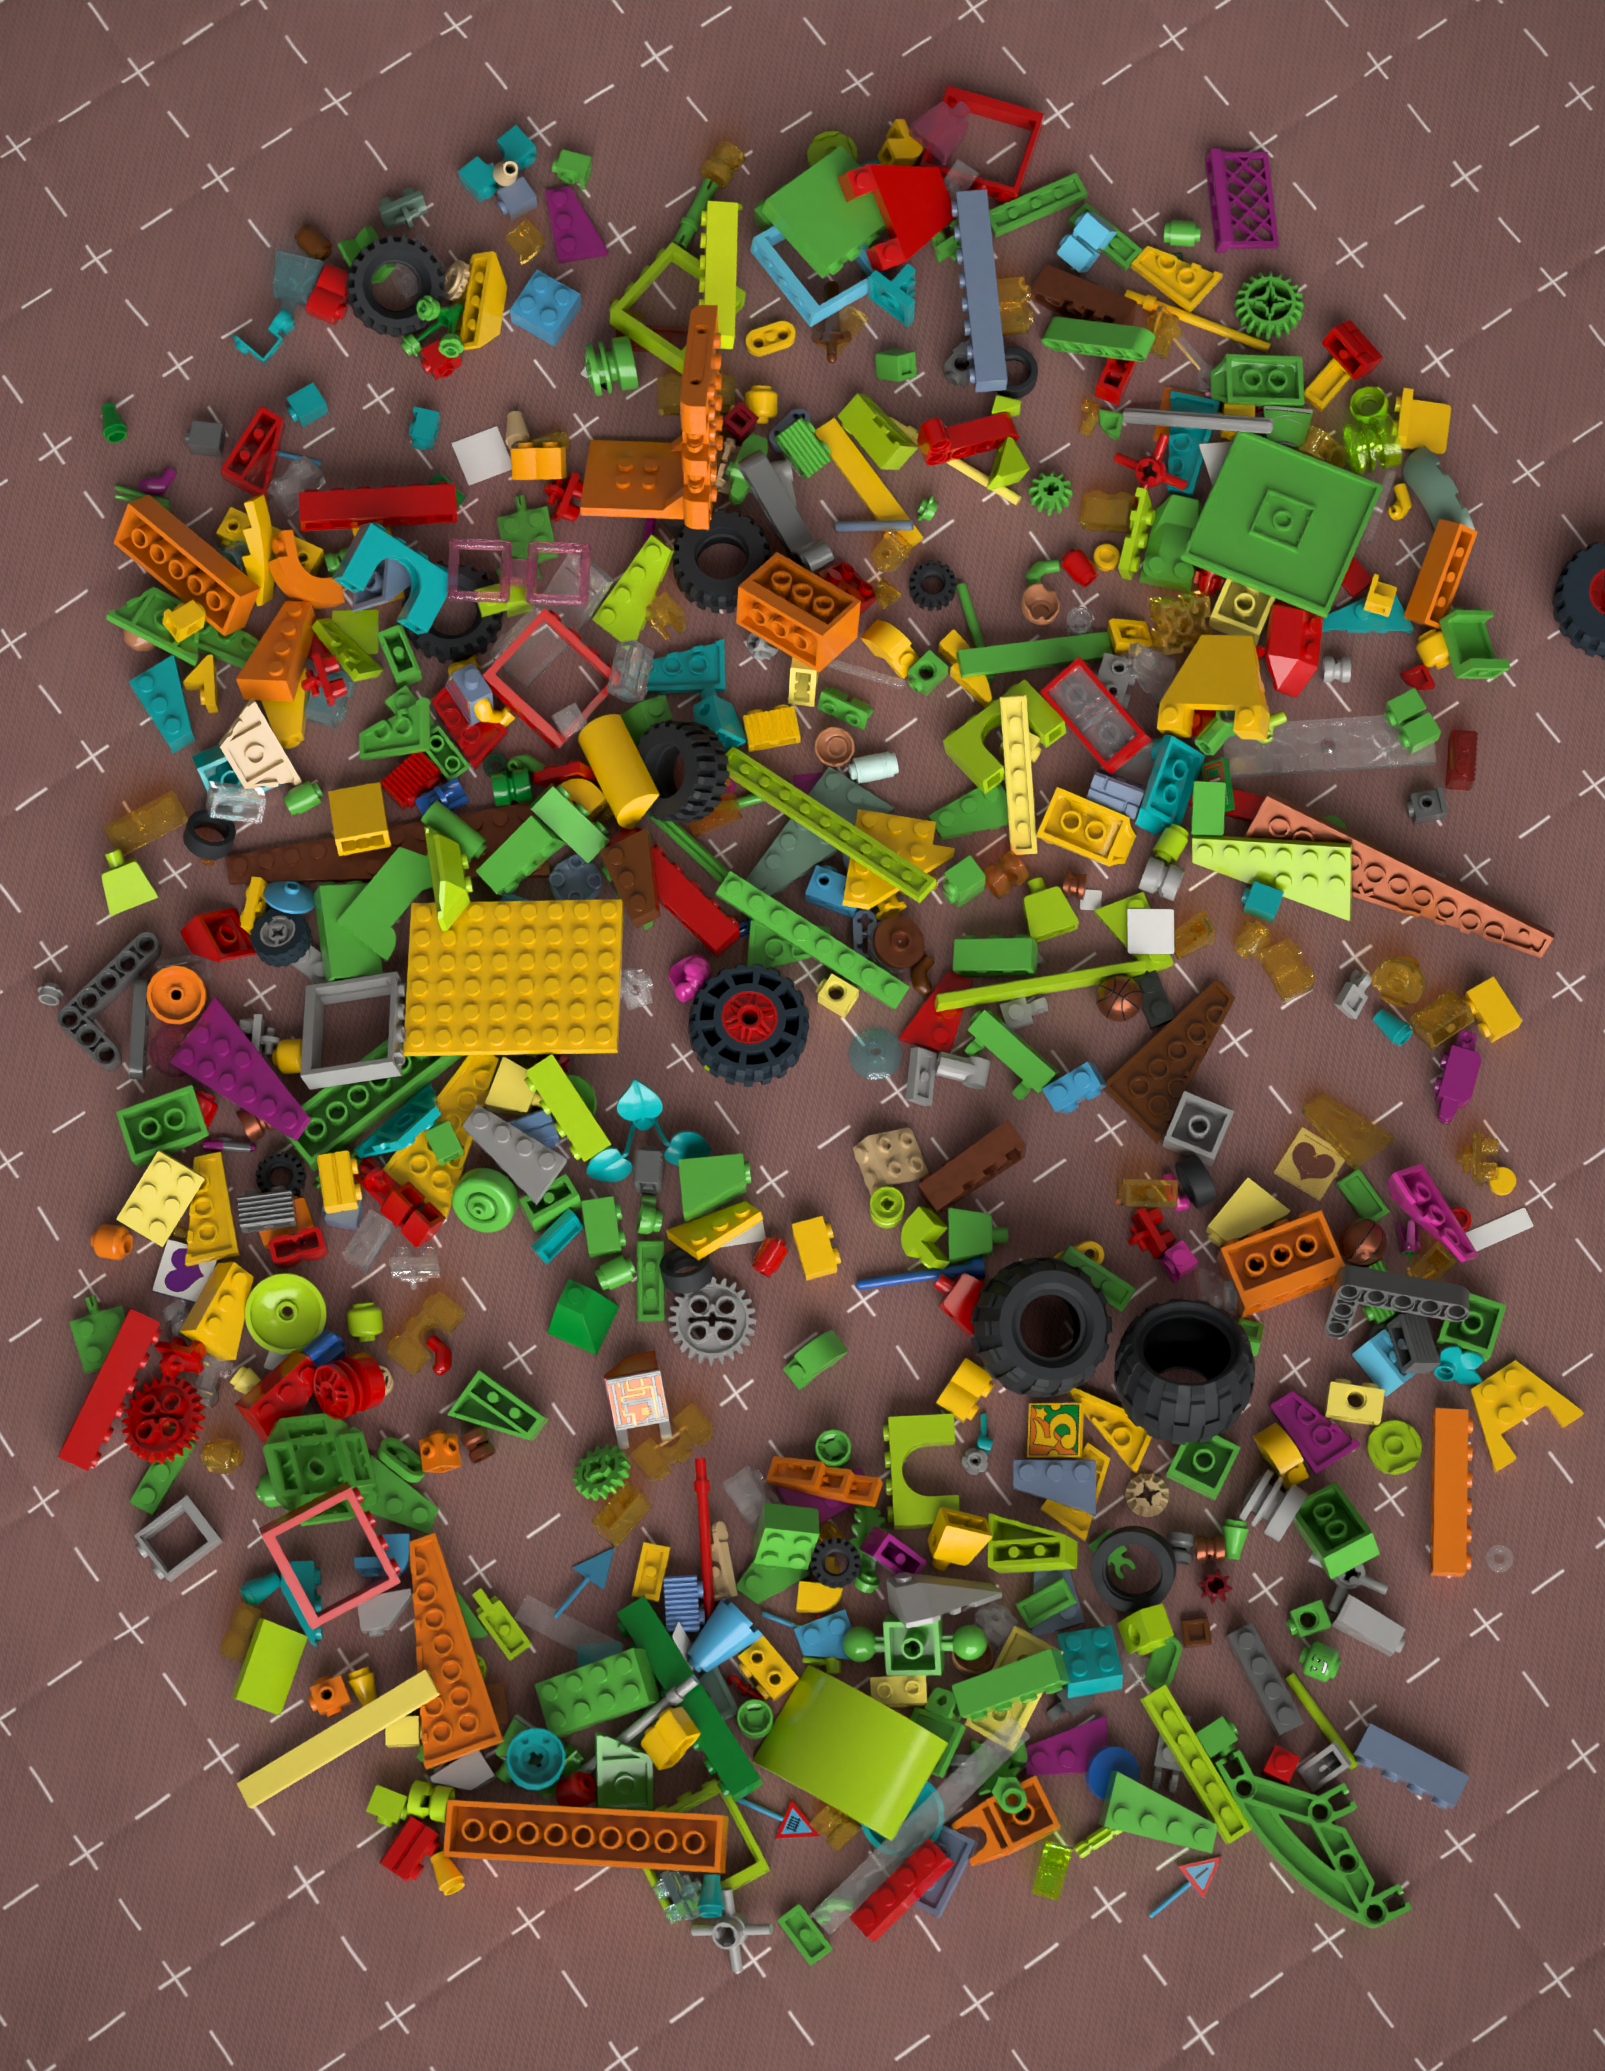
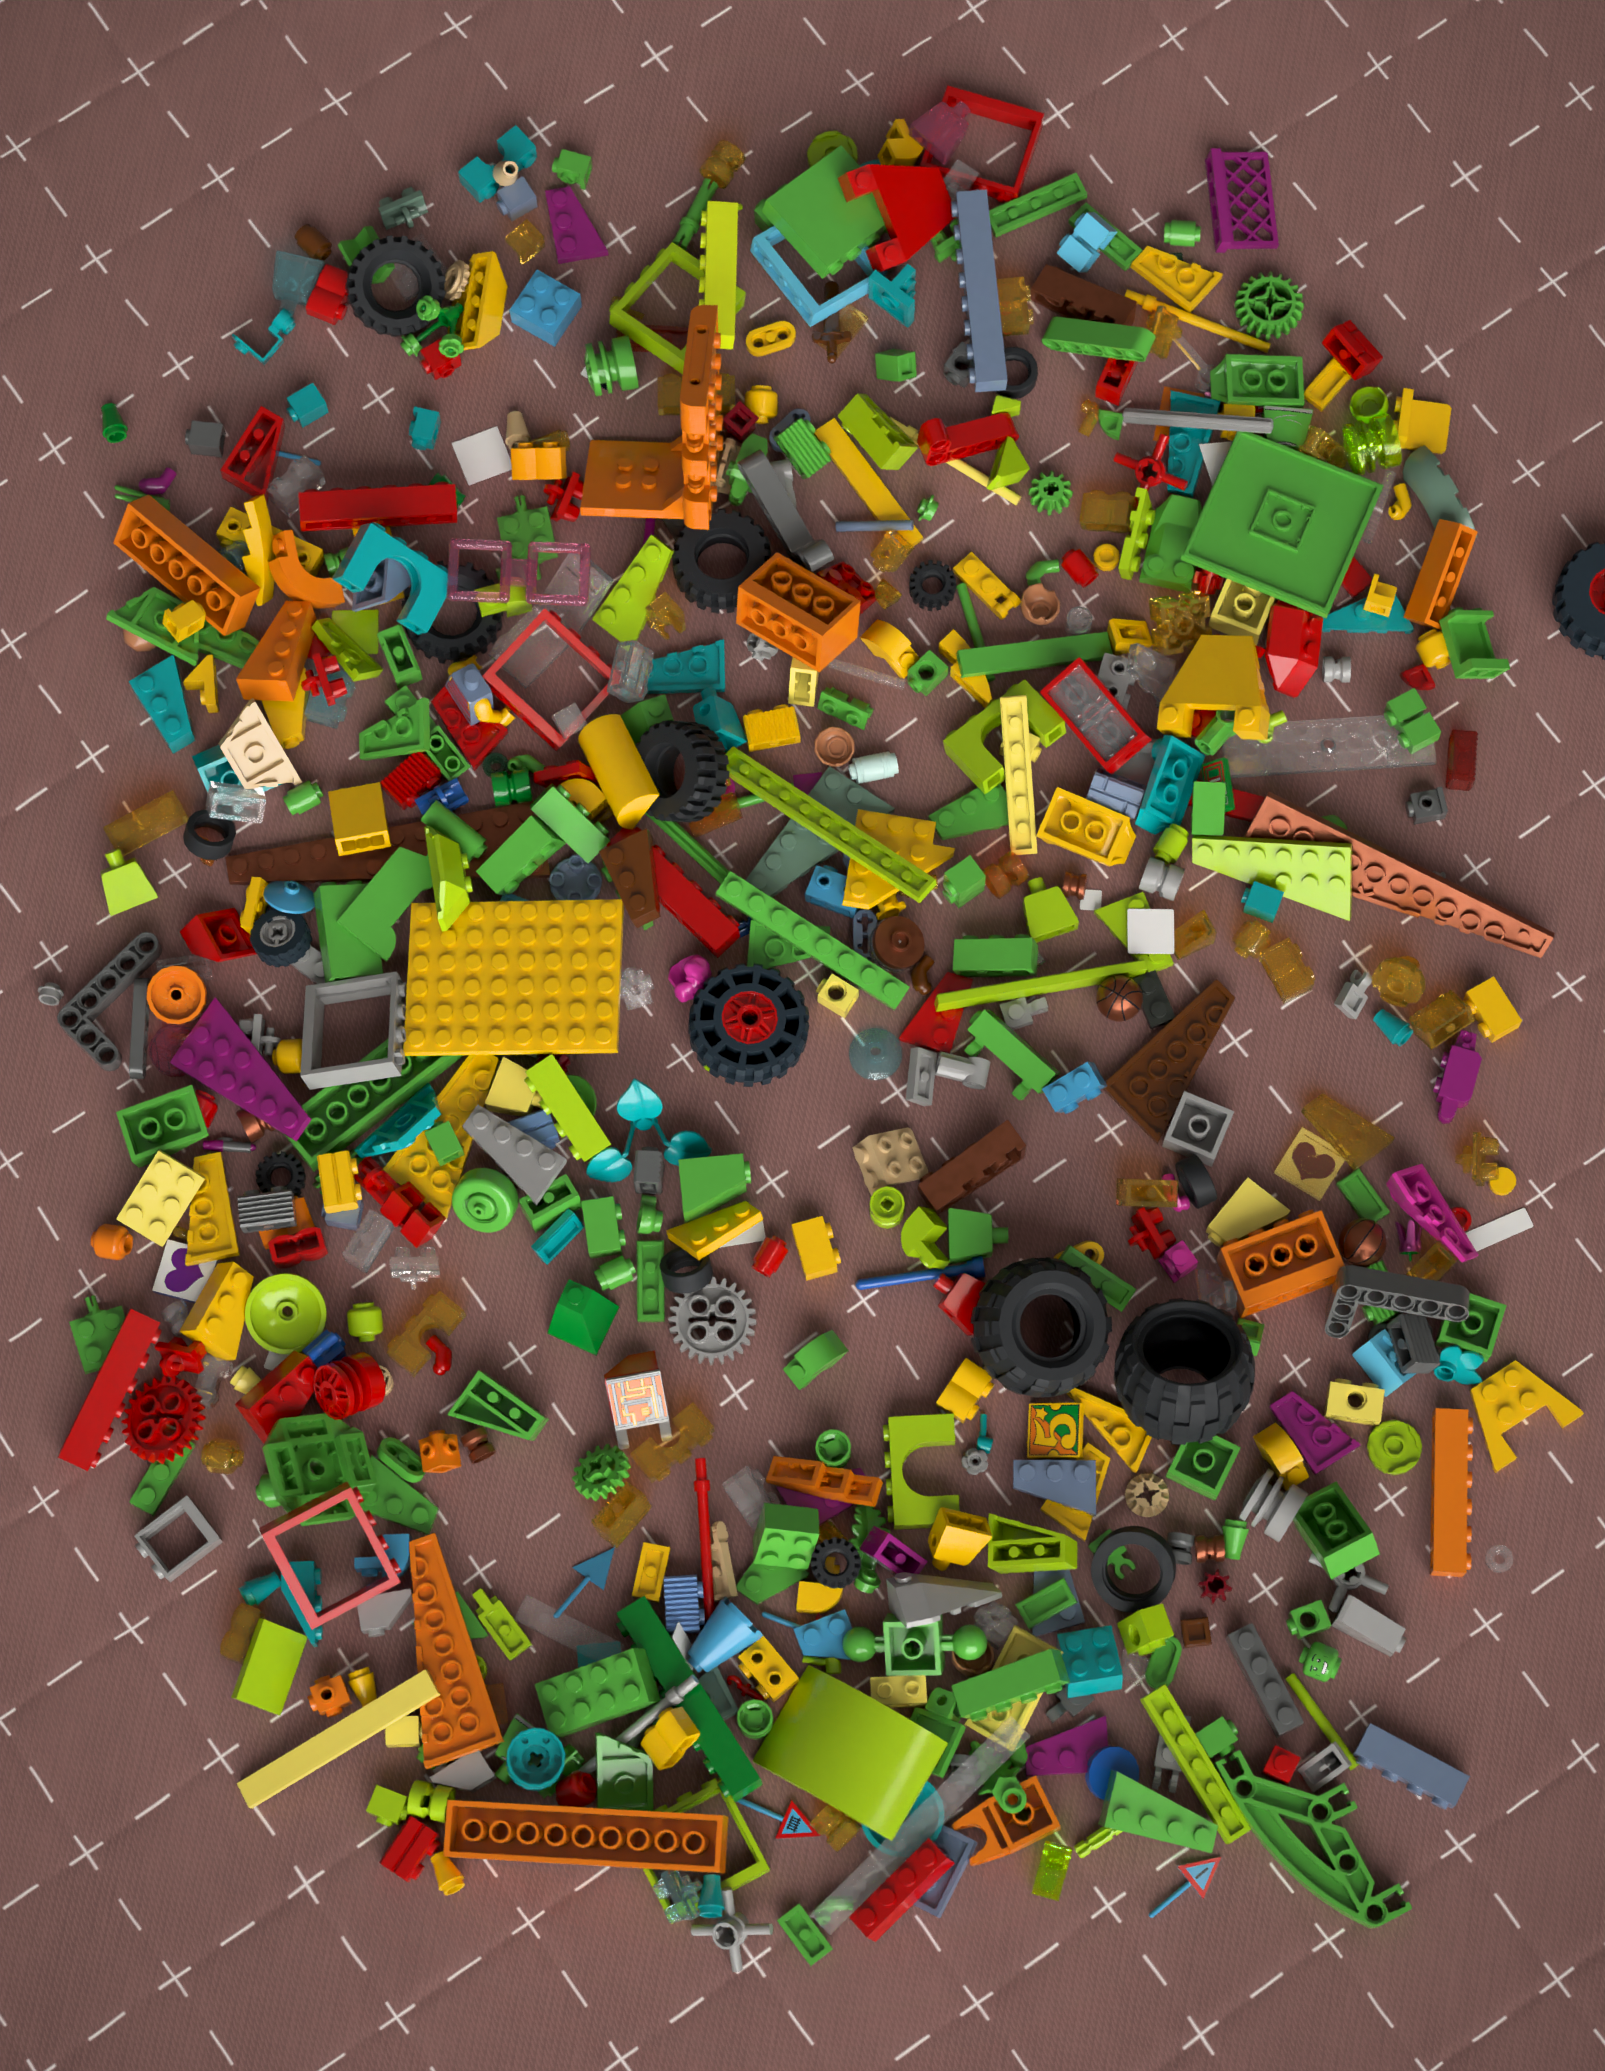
(986, 585): none -> yellow plate

